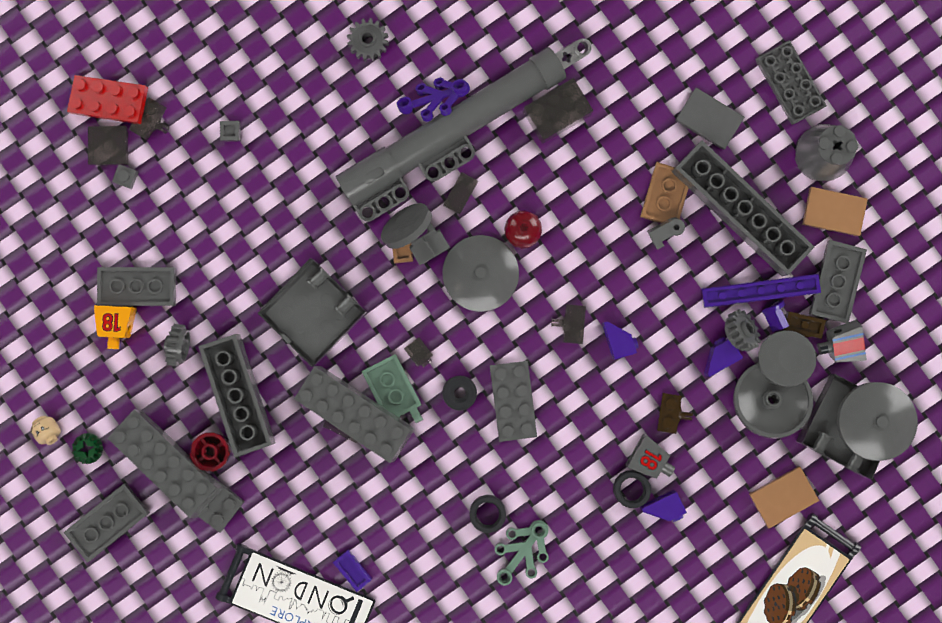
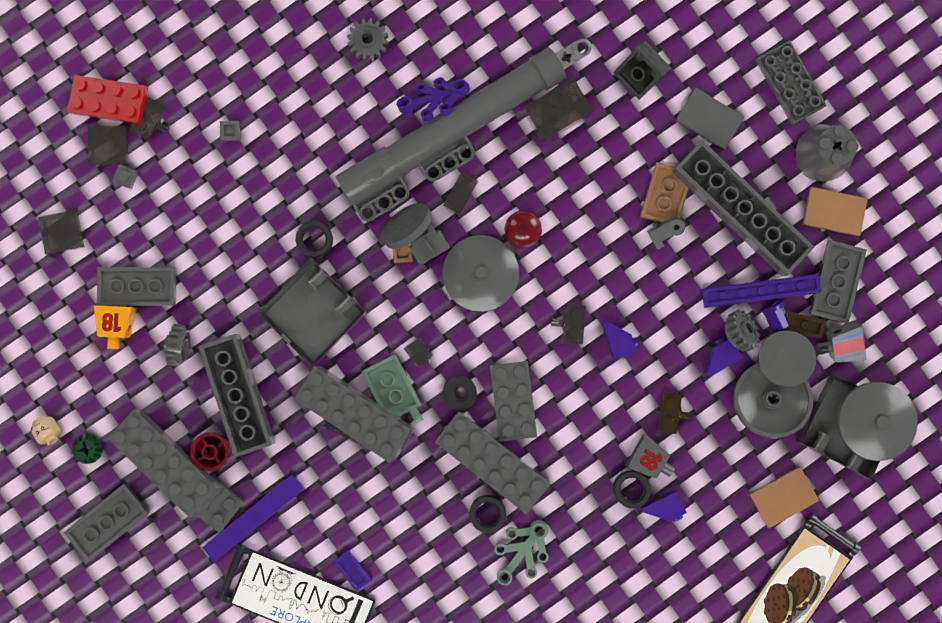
(61, 232): none -> clear smoke tile
(253, 517): none -> dark purple tile
(301, 232): none -> black tyre
(492, 462): none -> dark grey brick
(642, 70): none -> pearl dark grey slope

